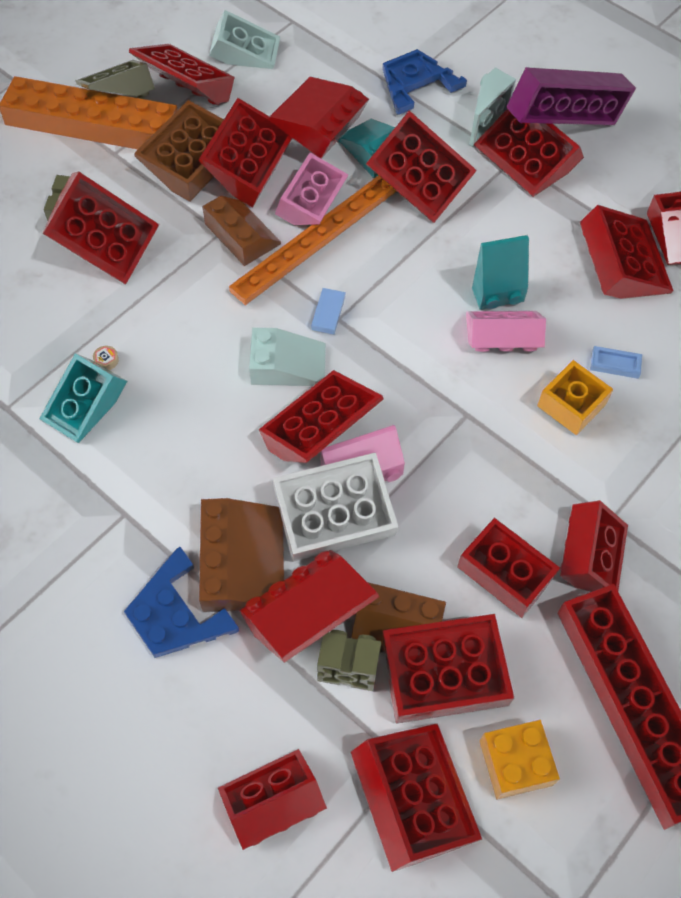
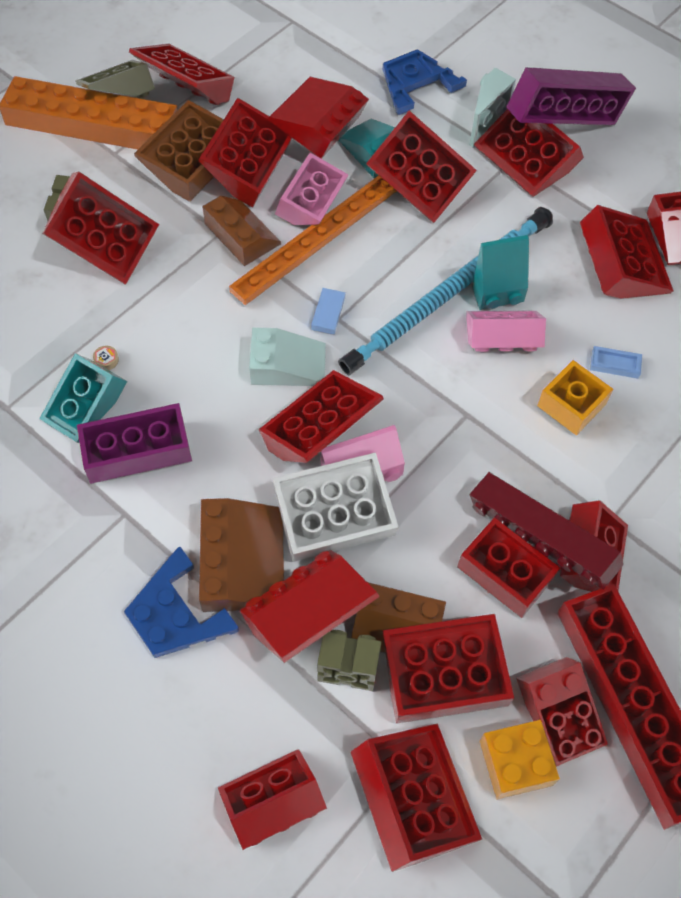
(133, 443): none -> magenta brick
(243, 43): light aqua slope -> none
(433, 300): none -> medium azure hose
(547, 531): none -> dark red brick
(565, 706): none -> red slope

